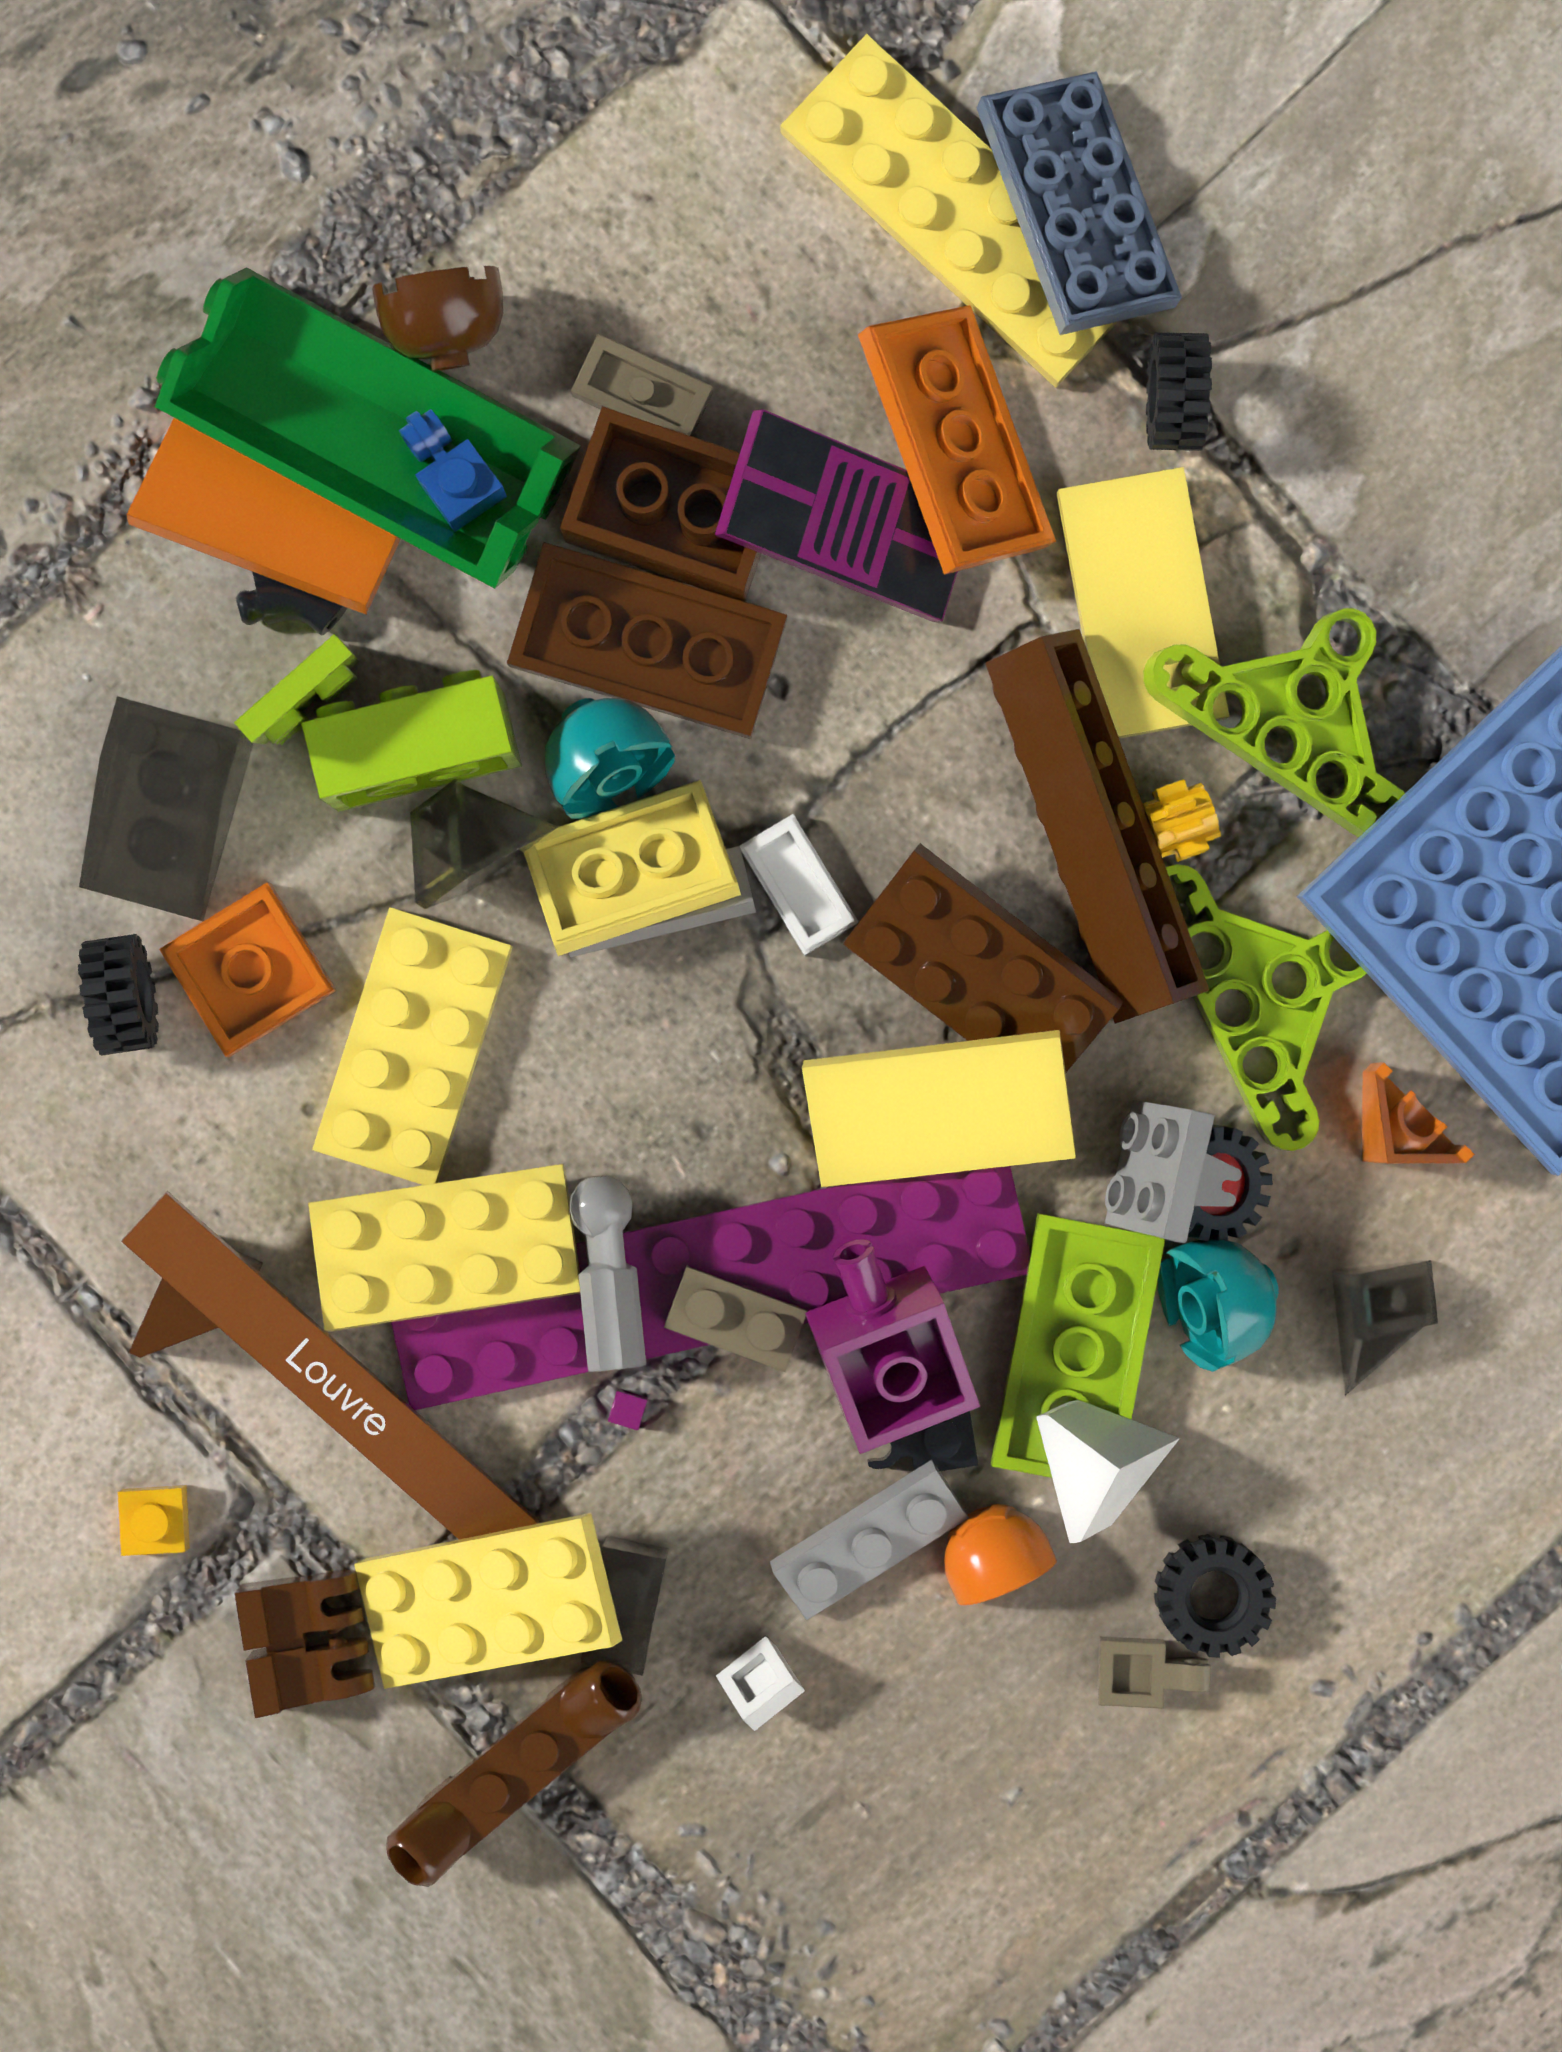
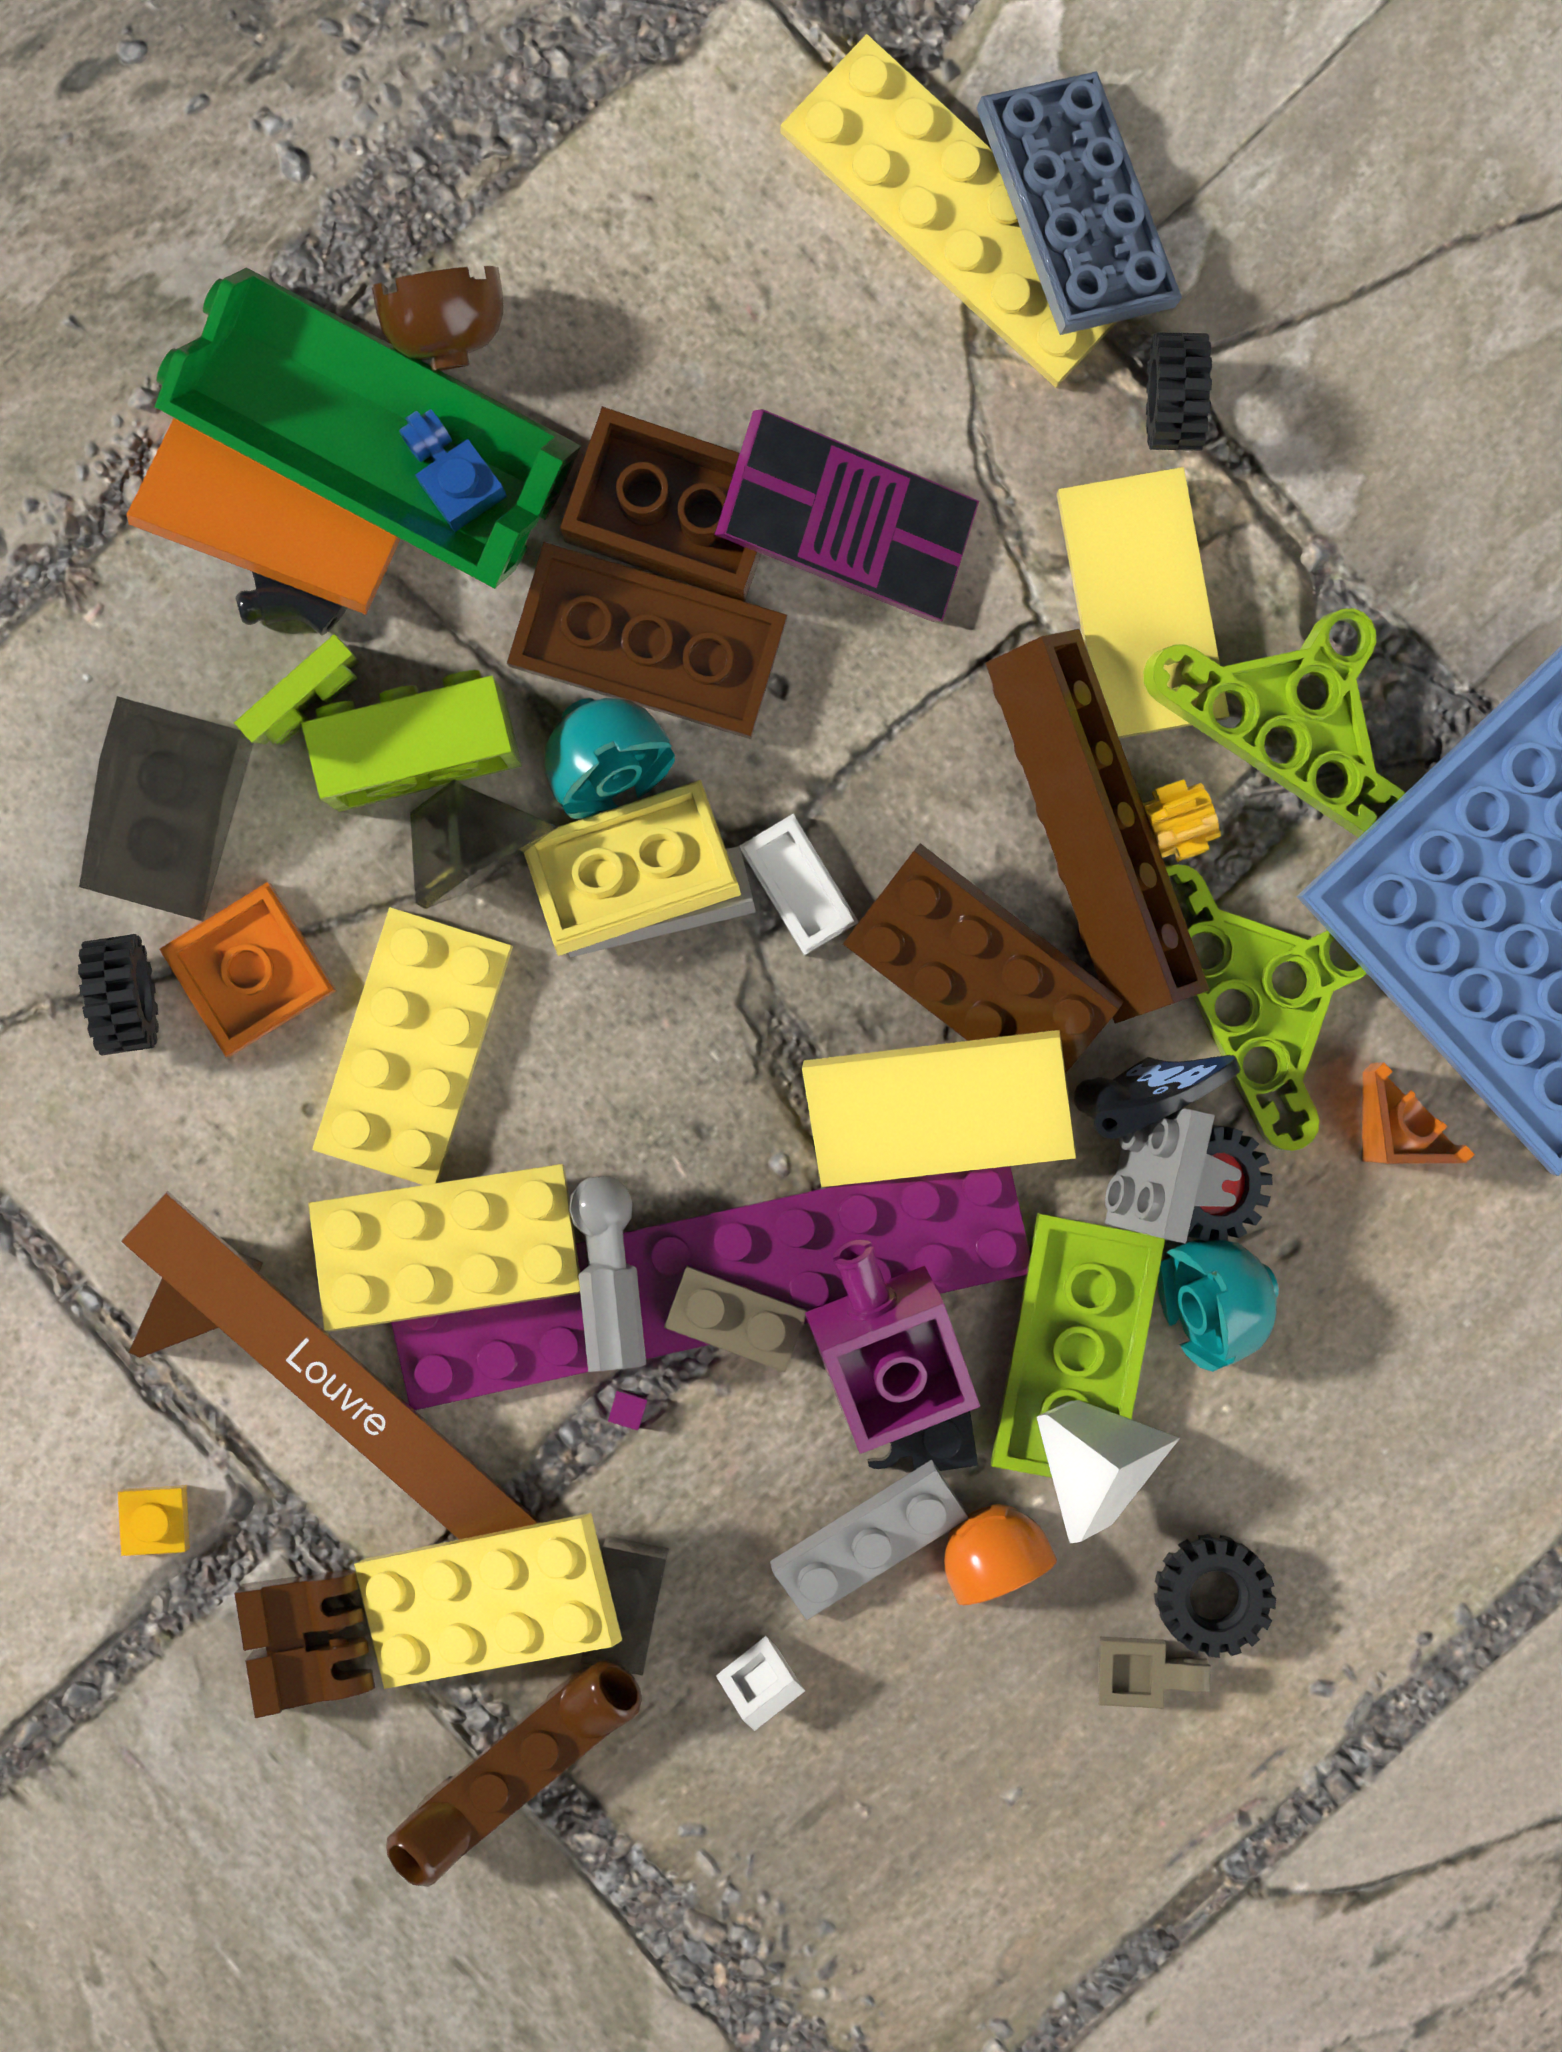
(640, 387): dark tan plate -> none
(956, 438): orange tile -> none
(1150, 1092): none -> black arm
(1380, 1312): clear smoke slope -> none

